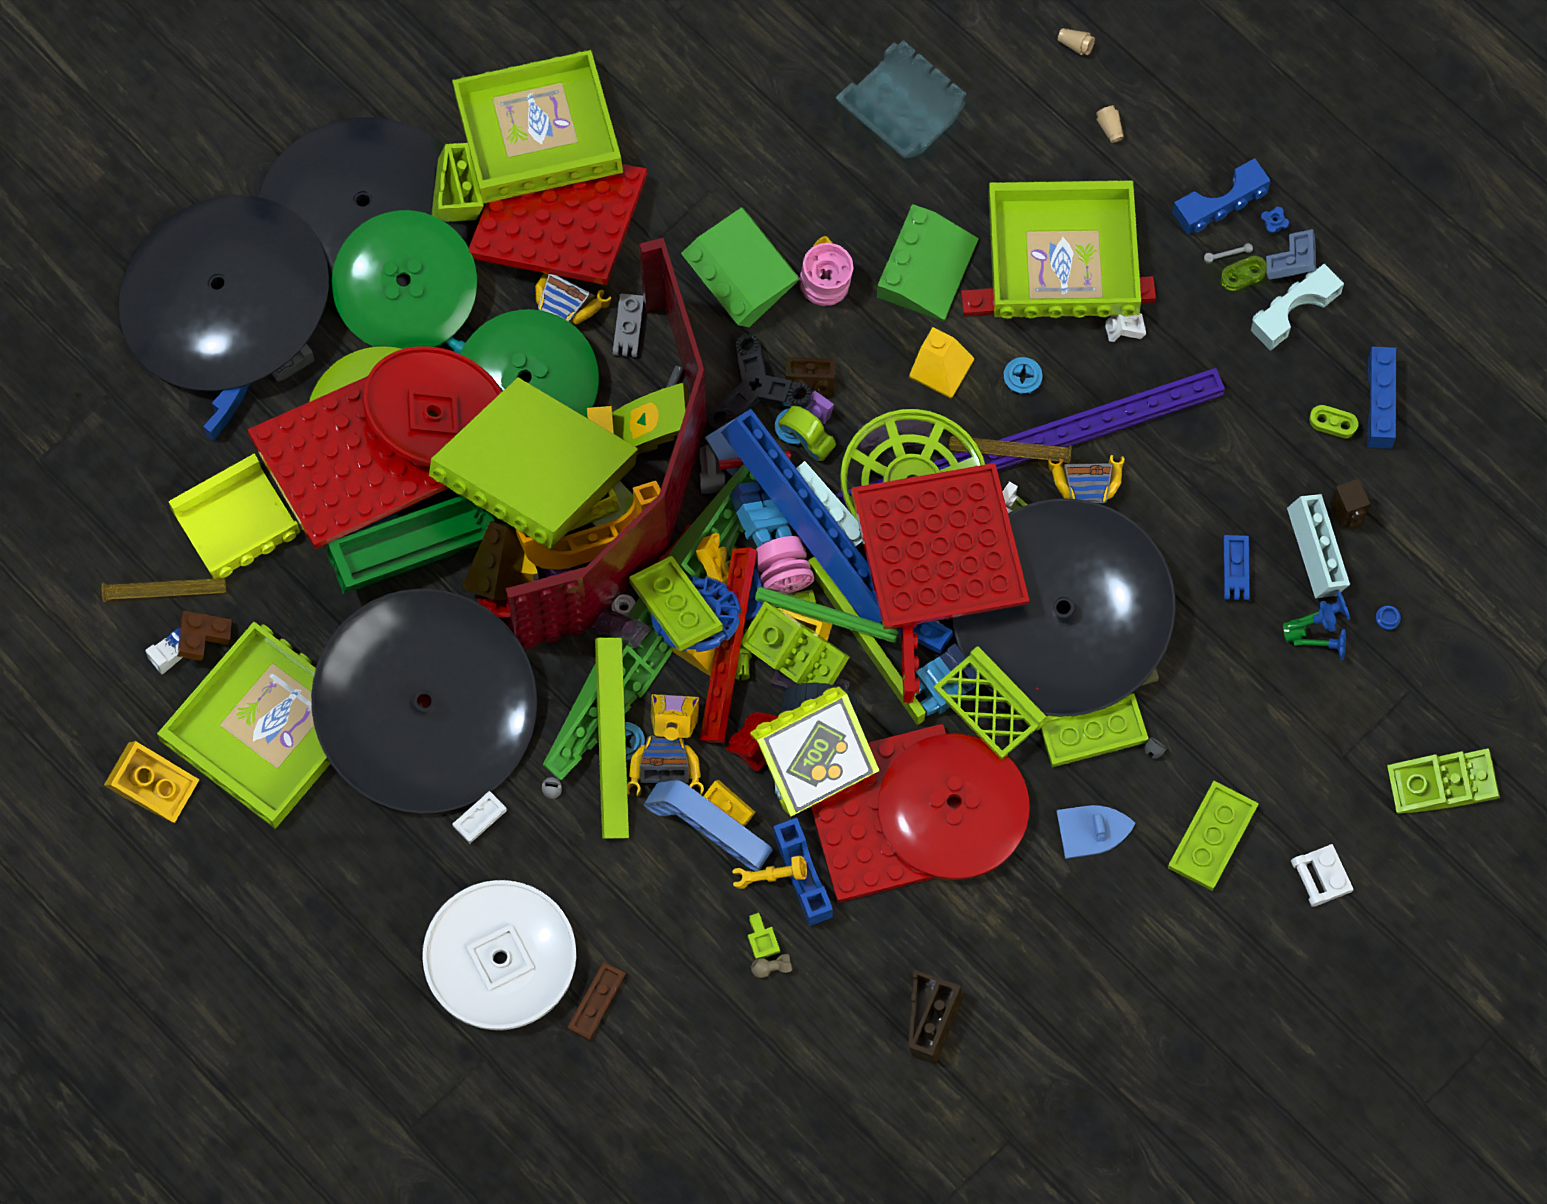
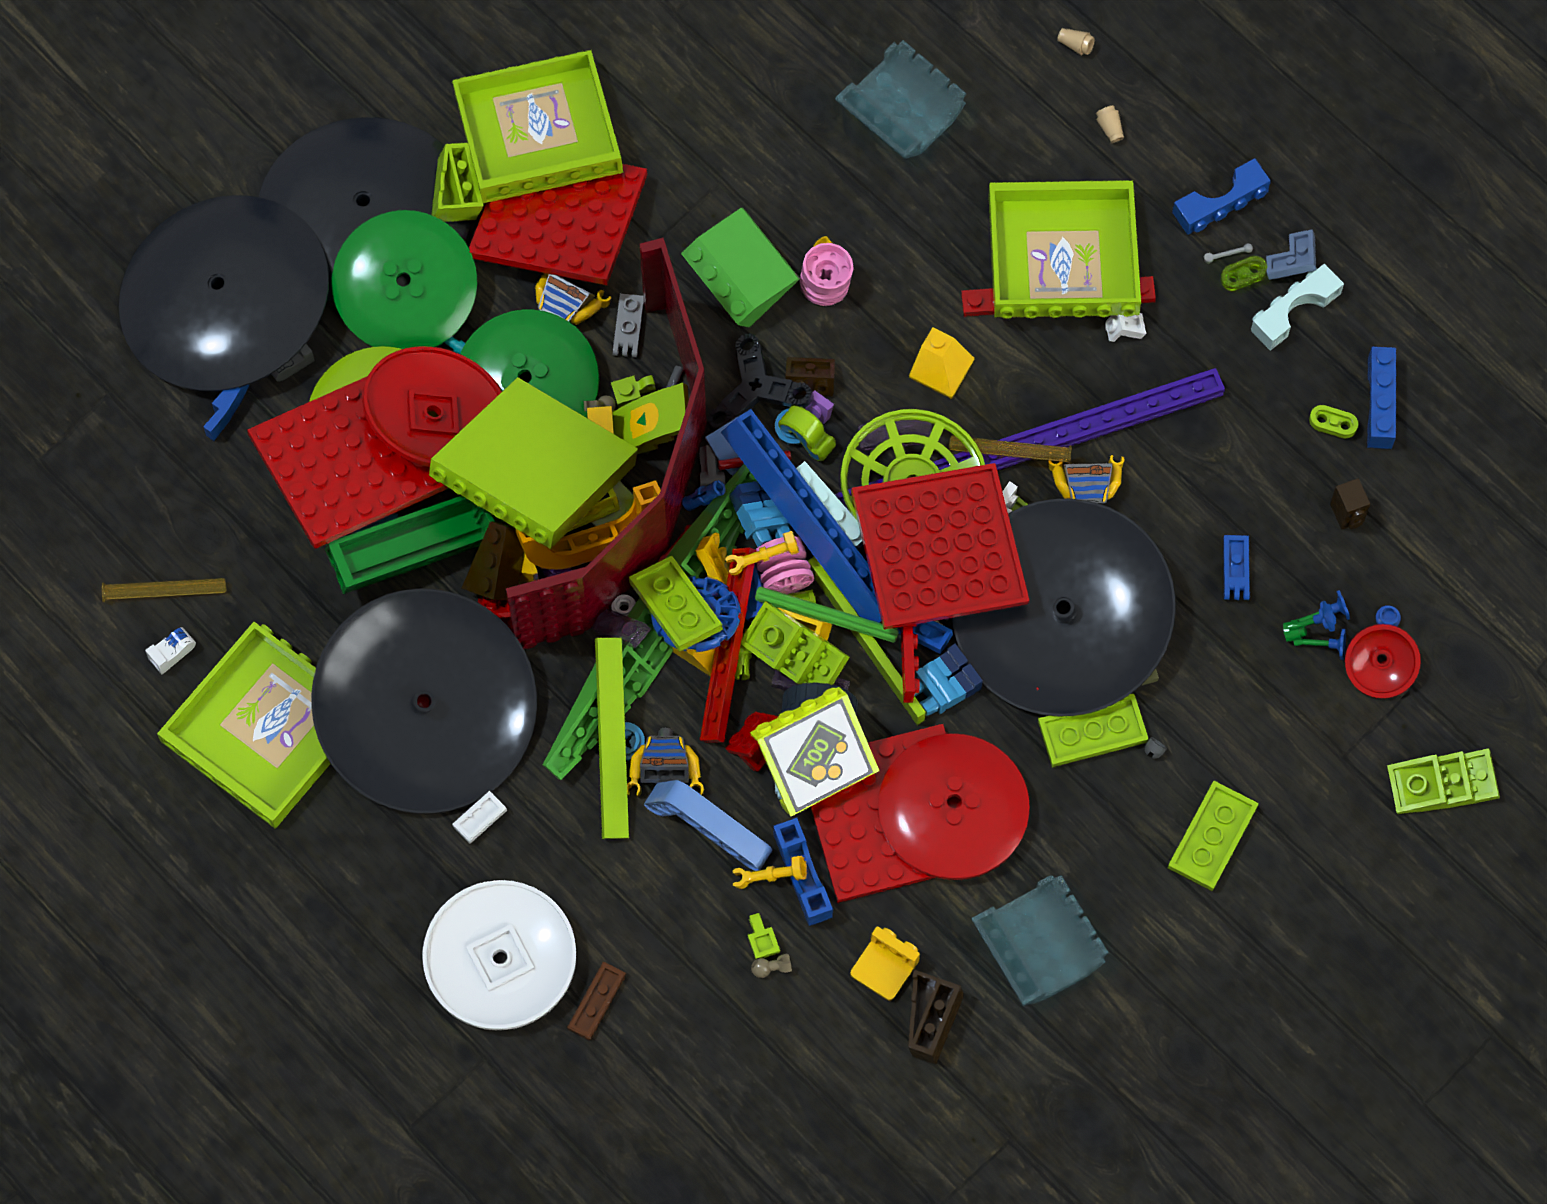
(151, 781): yellow slope -> none
(197, 629): reddish brown plate -> none
(234, 517): neon yellow panel -> none
(551, 792): light grey hinge -> none
(602, 402): none -> dark tan arm
(628, 389): none -> lime plate
(674, 715): yellow torso -> none
(703, 495): none -> blue pin
(729, 803): yellow plate -> none
(765, 553): none -> yellow piece
(885, 963): none -> yellow bracket
(927, 264): bright green slope -> none
(1009, 693): lime fence -> none
(1015, 368): dark azure gear -> none
(1041, 941): none -> clear light blue slope
(1092, 829): medium blue shield -> none
(1274, 226): blue plate -> none
(1318, 546): light aqua brick -> none
(1329, 871): white plate -> none
(1387, 677): none -> red dish

